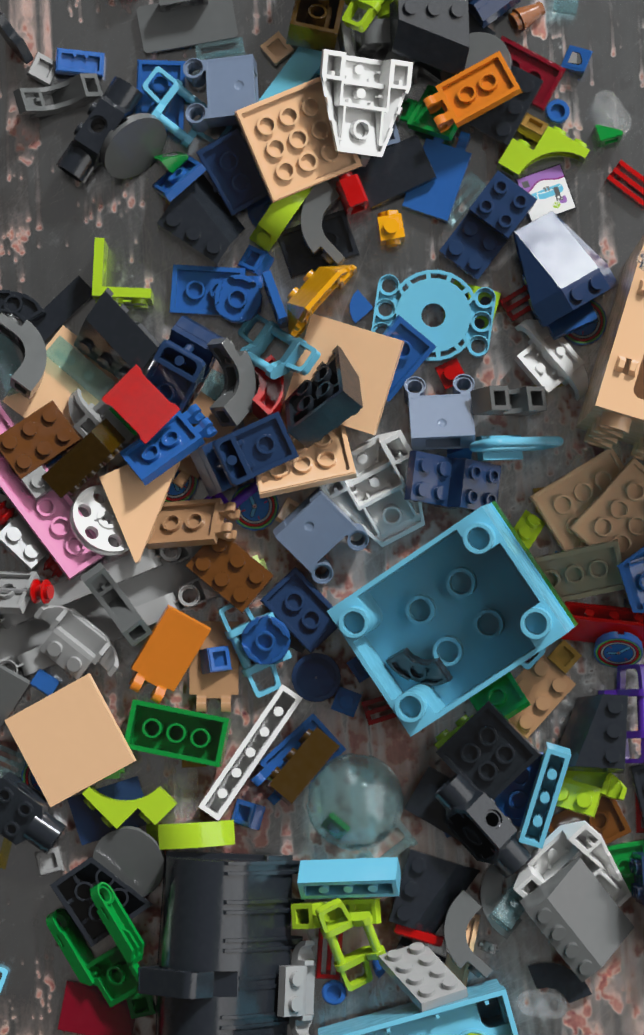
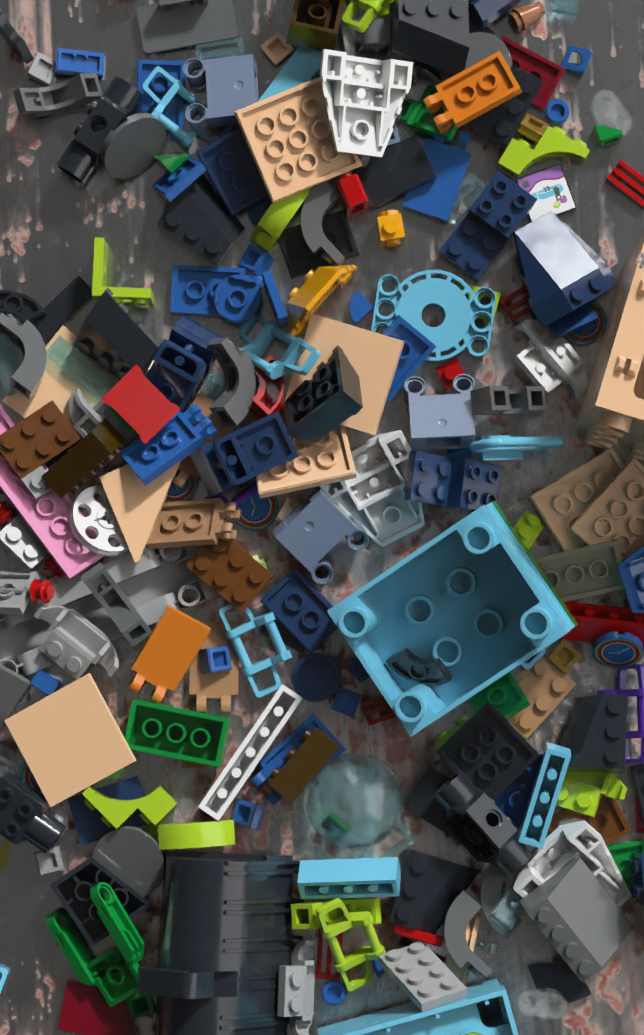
(265, 640): blue tile -> none

